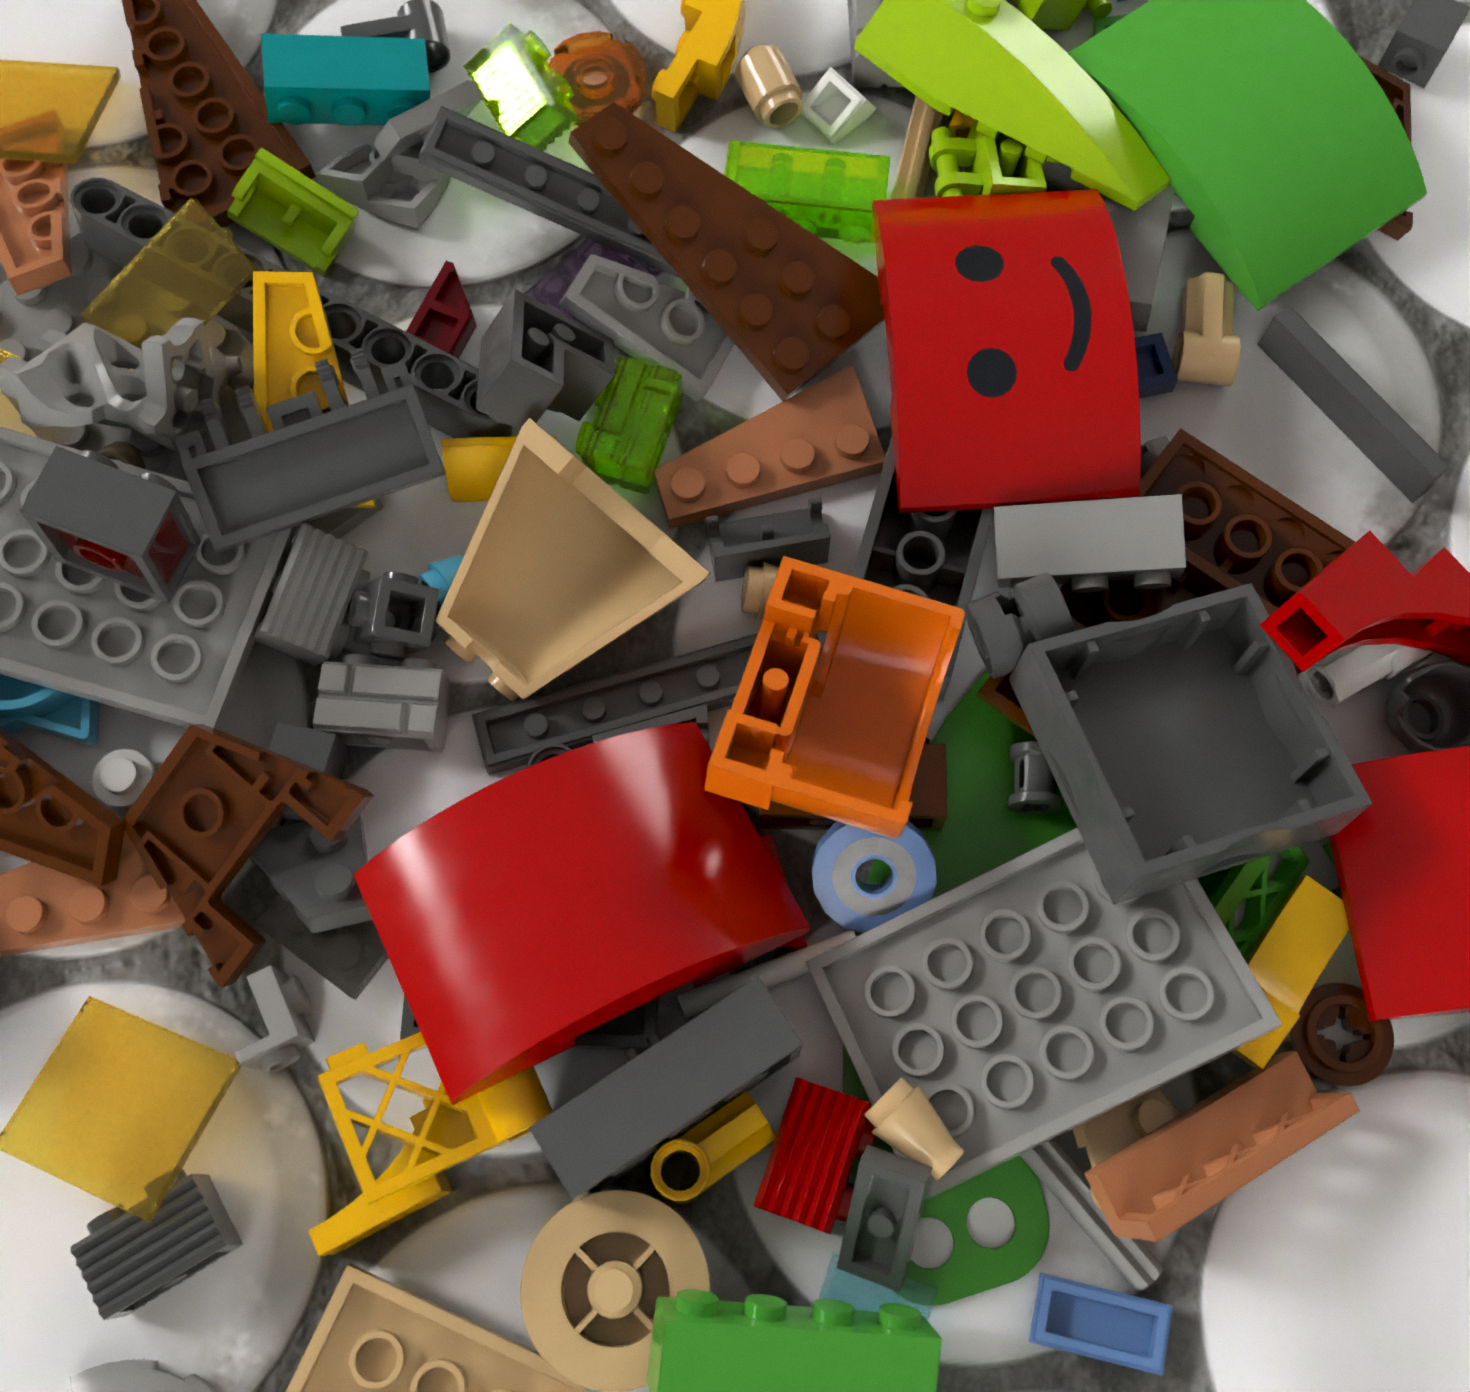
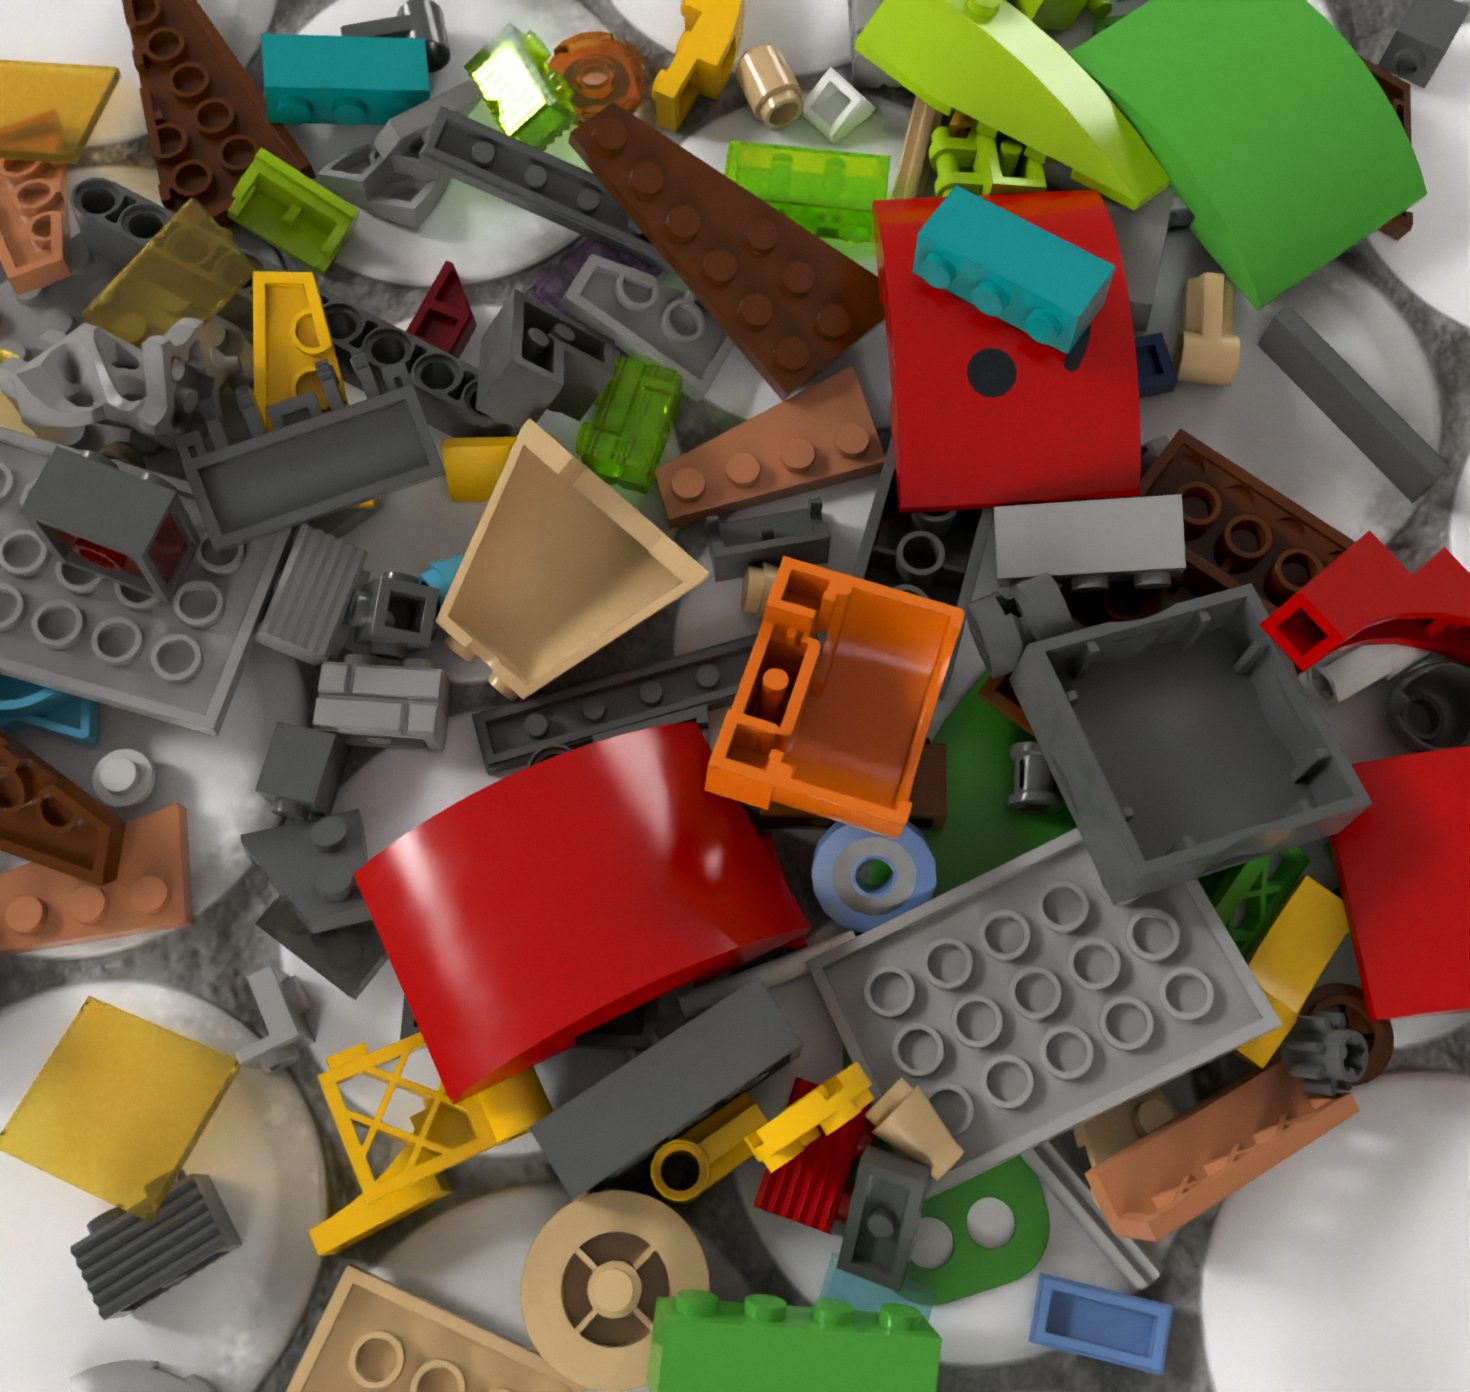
(208, 817): reddish brown wing -> none
(795, 1127): none -> yellow plate
(1012, 269): none -> teal brick
(1324, 1053): none -> dark grey gear

